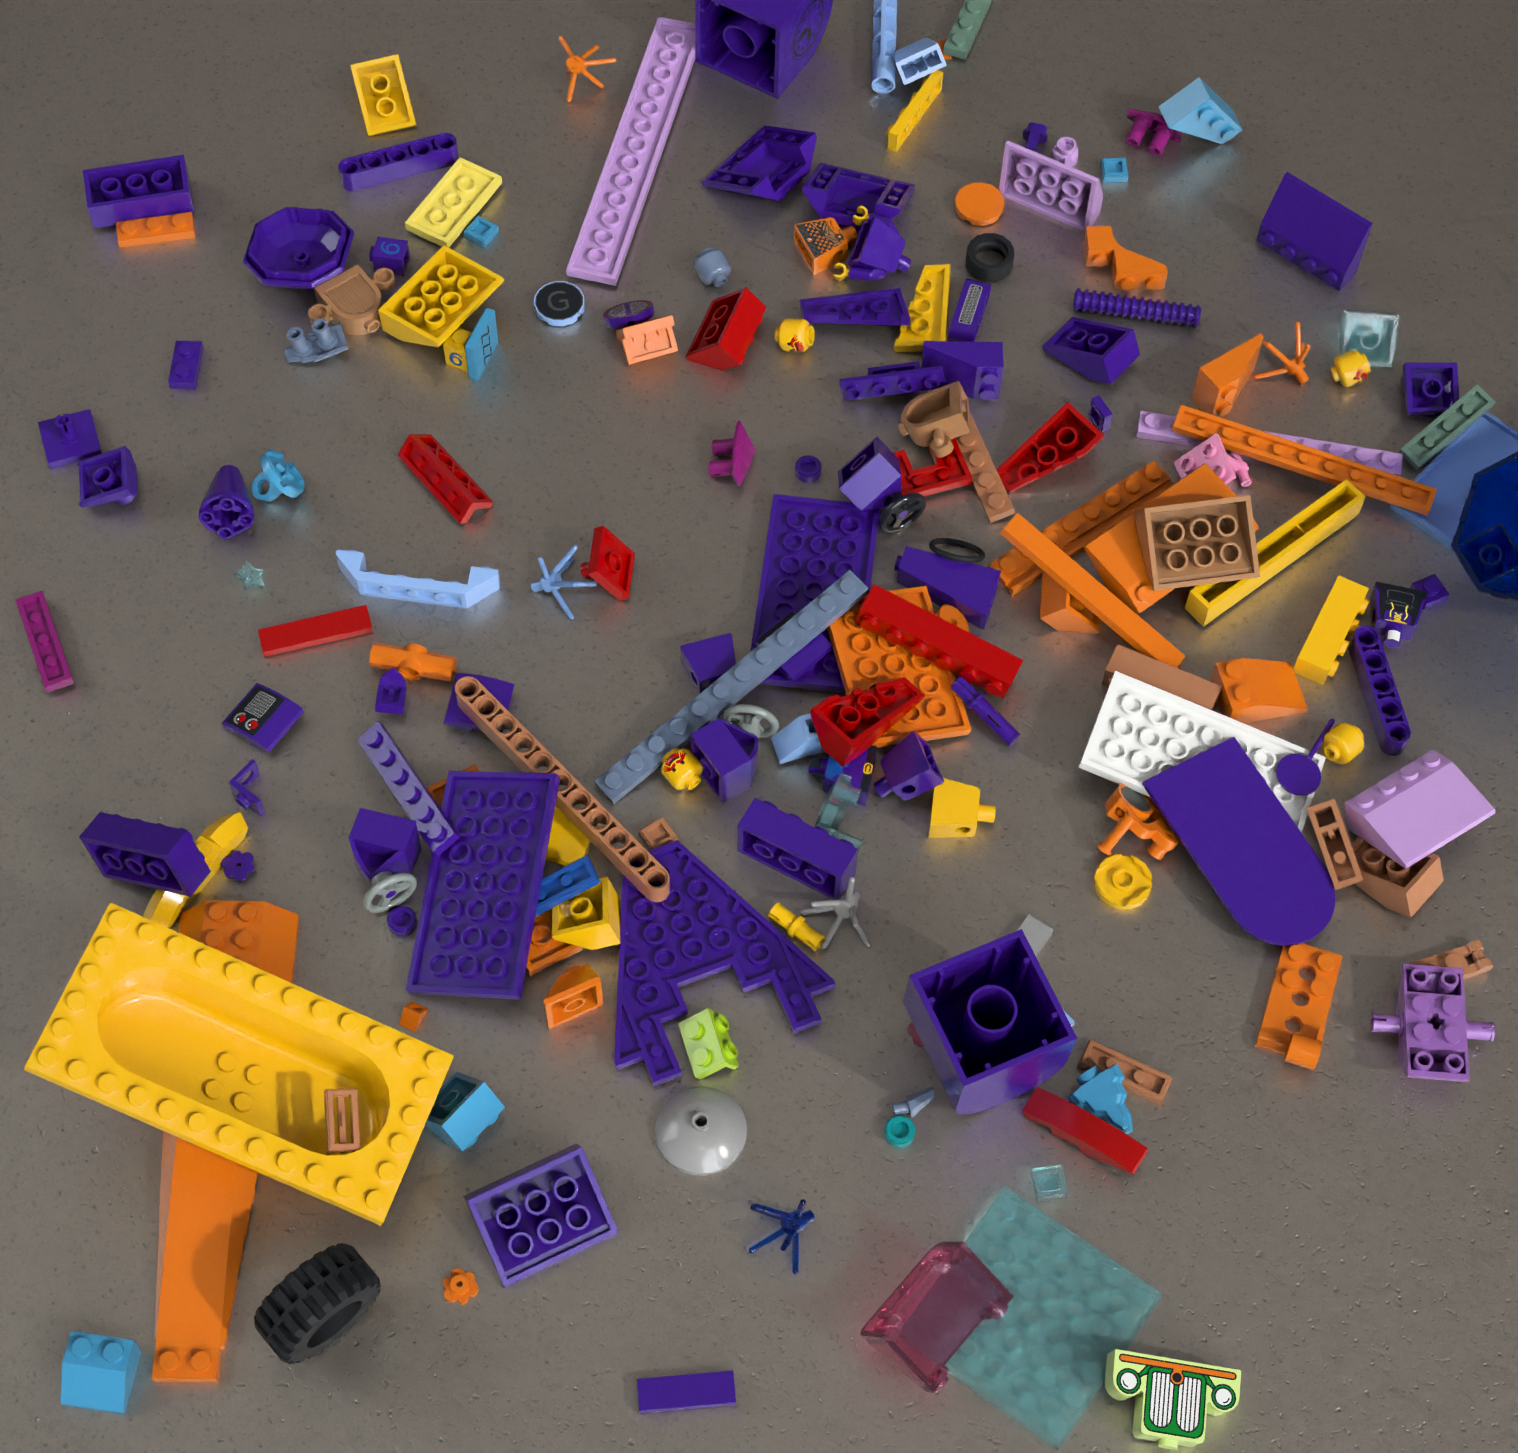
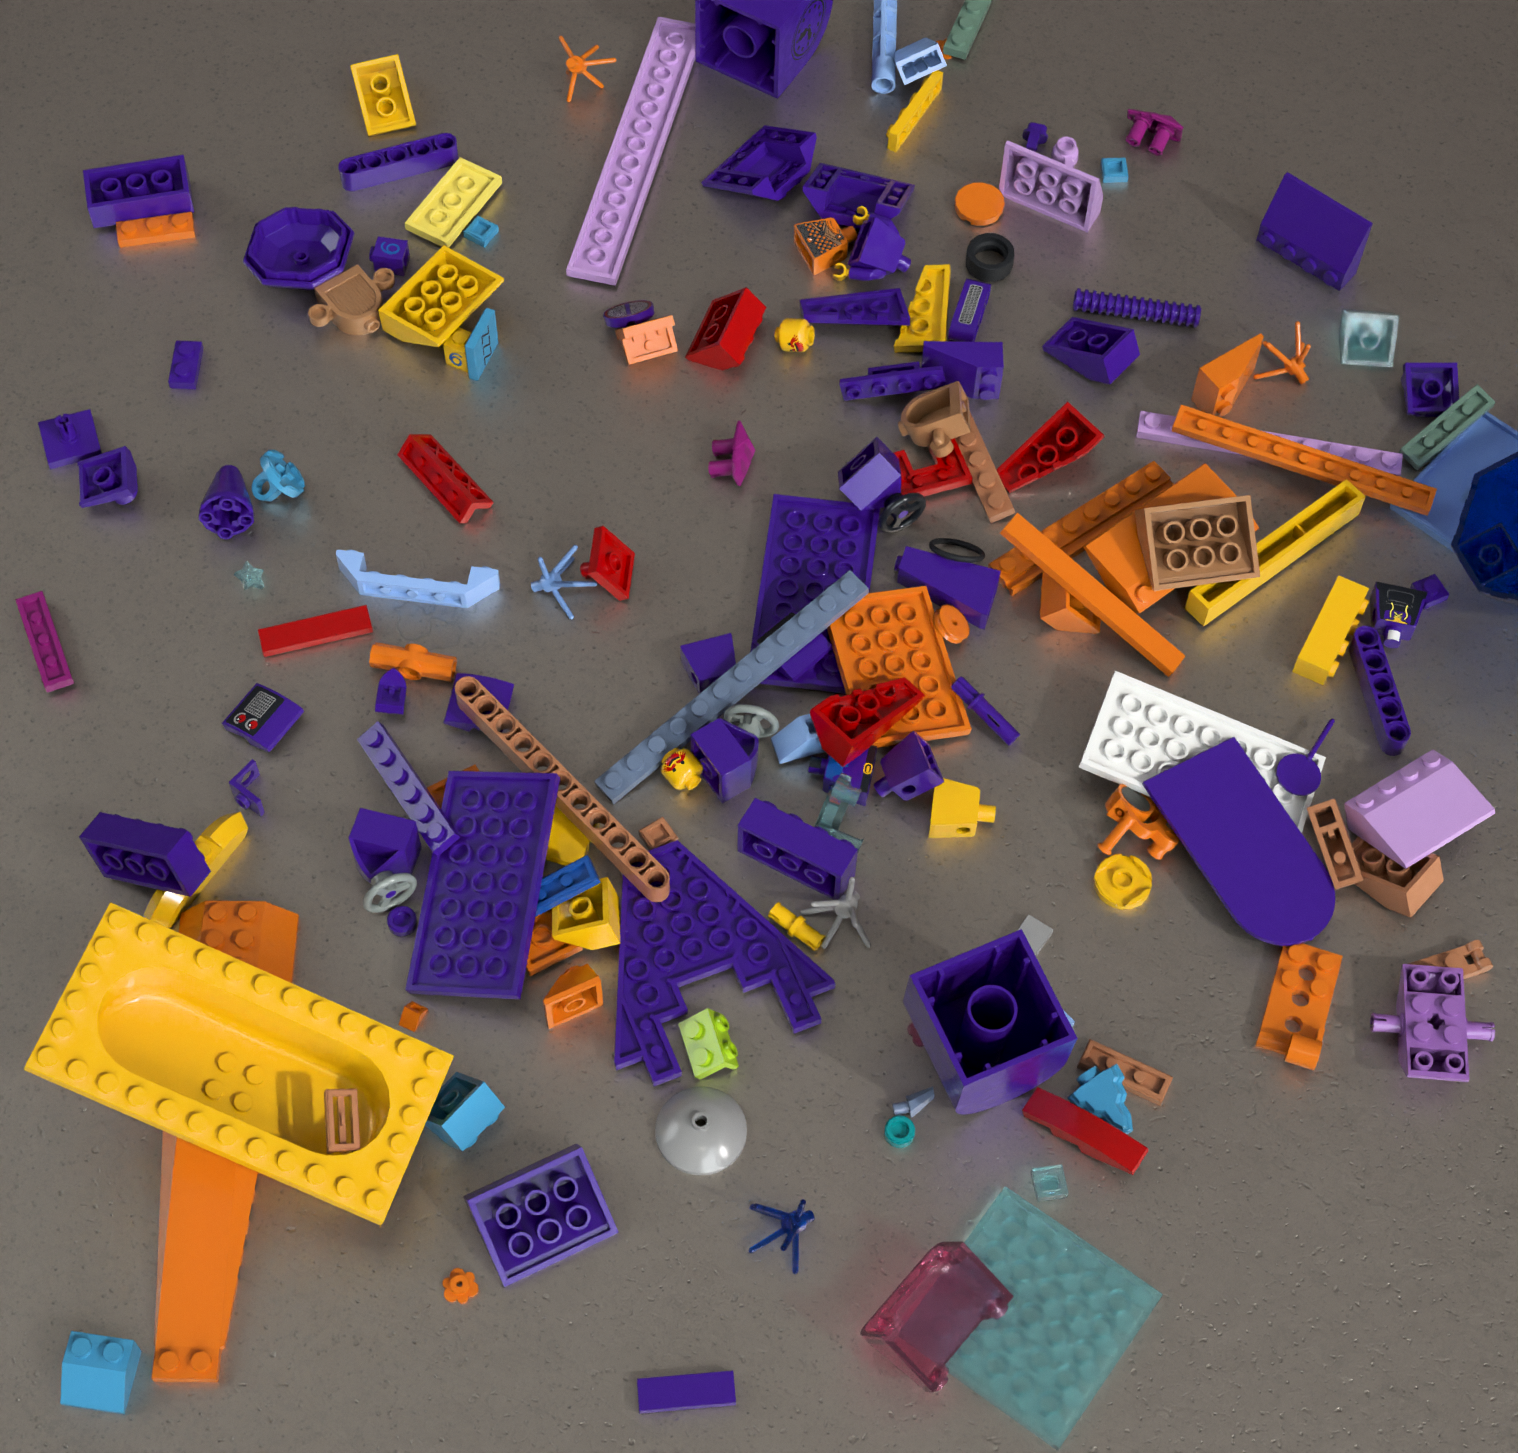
(232, 863): dark purple plant -> none
(316, 345): sand blue connector -> none
(317, 1303): black tyre -> none
(559, 303): black tile -> none
(712, 267): sand blue head -> none
(808, 468): dark purple tile -> none
(938, 641): red brick -> none
(1100, 414): dark purple tile -> none
(1127, 267): orange arch -> none
(1162, 676): nougat brick -> none
(1171, 1395): brick -> none
(1201, 113): dark azure wedge -> none
(1214, 455): bright pink plate -> none
(1257, 689): orange slope -> none
(1343, 743): yellow head -> none
(1350, 368): yellow head -> none

